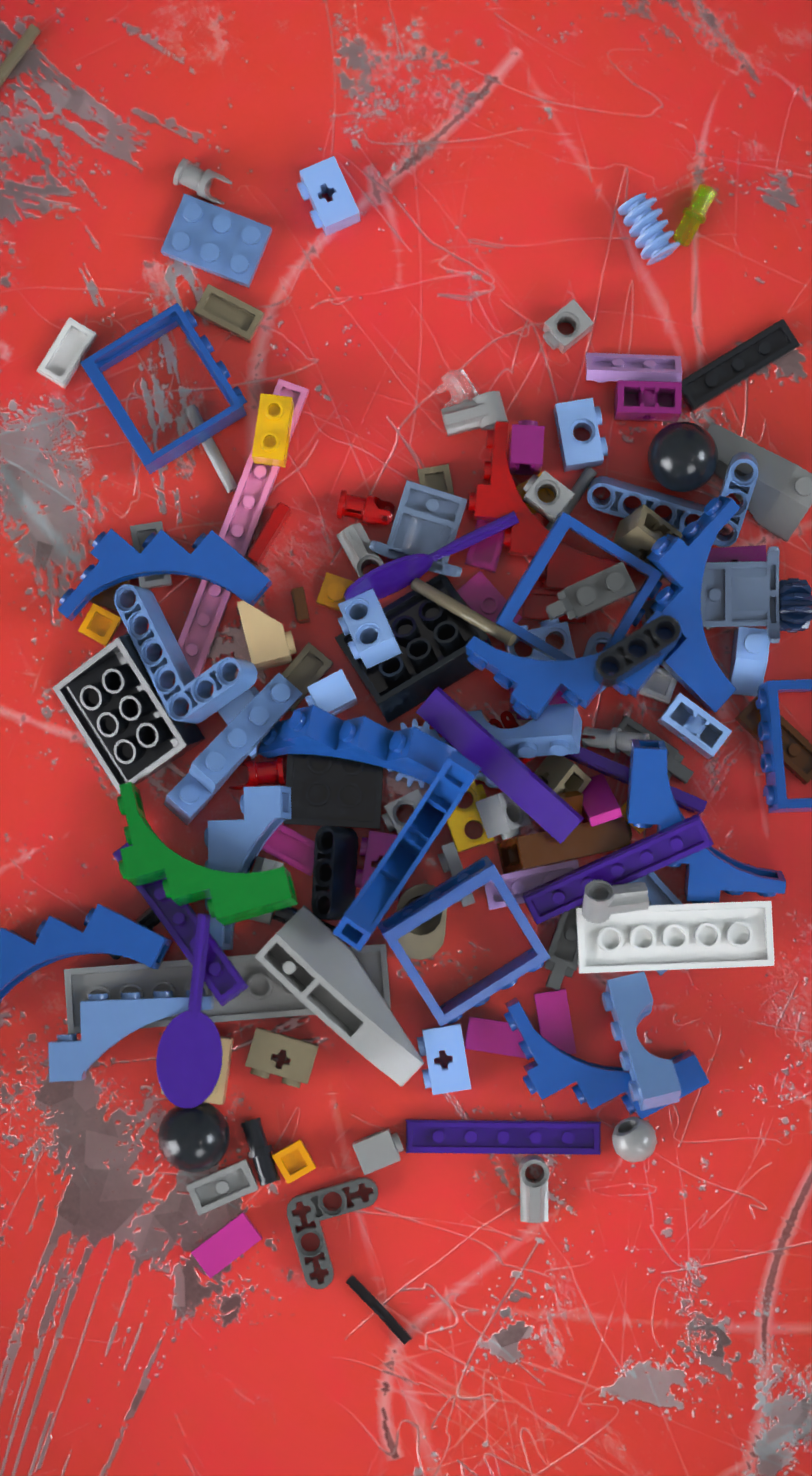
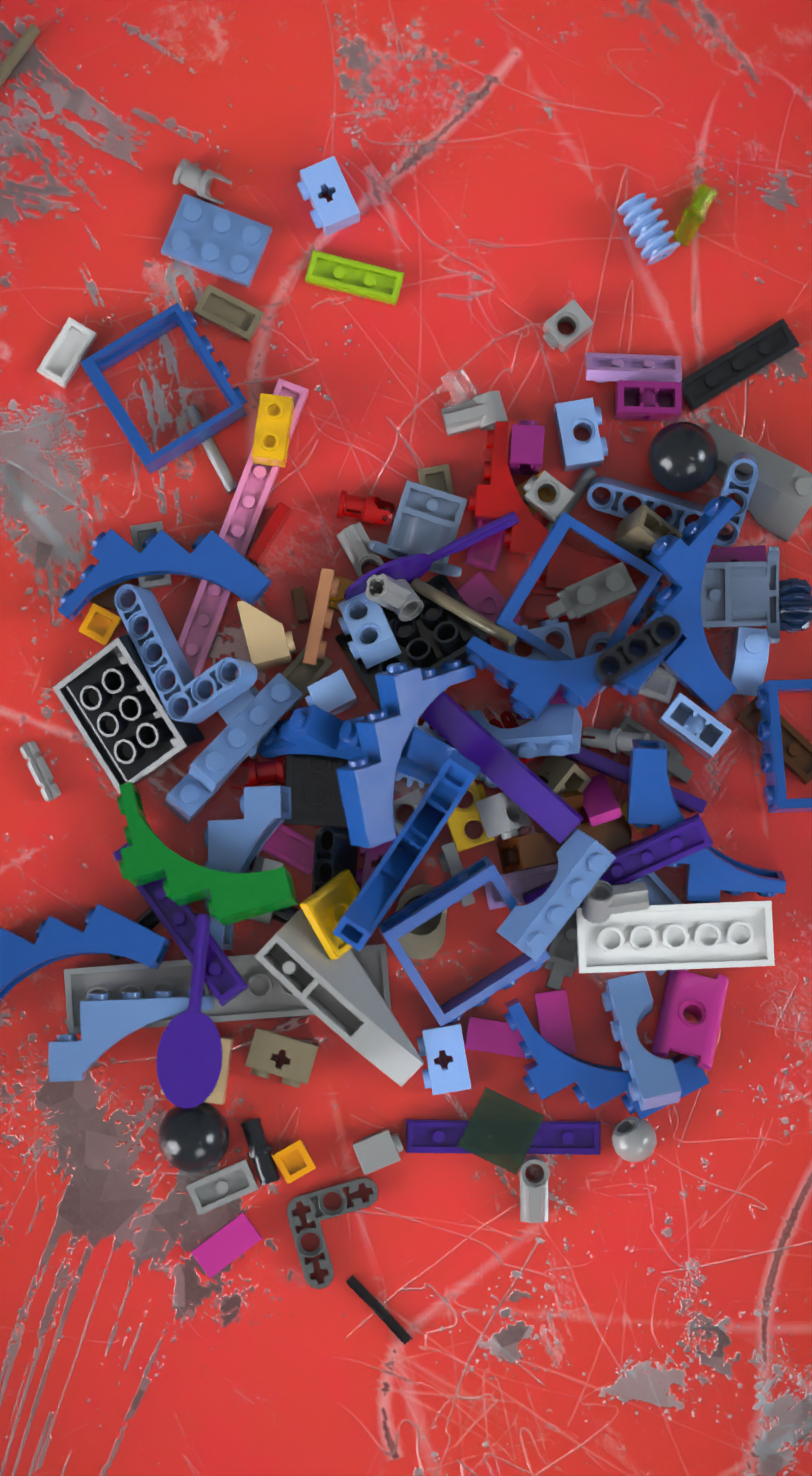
(40, 771): none -> light grey axle
(321, 617): none -> nougat plate
(326, 909): none -> yellow tile
(354, 277): none -> lime tile
(370, 779): none -> arch
(394, 595): none -> light grey piece
(500, 1130): none -> clear green tile
(579, 868): none -> medium blue arch
(696, 996): none -> dark pink piece

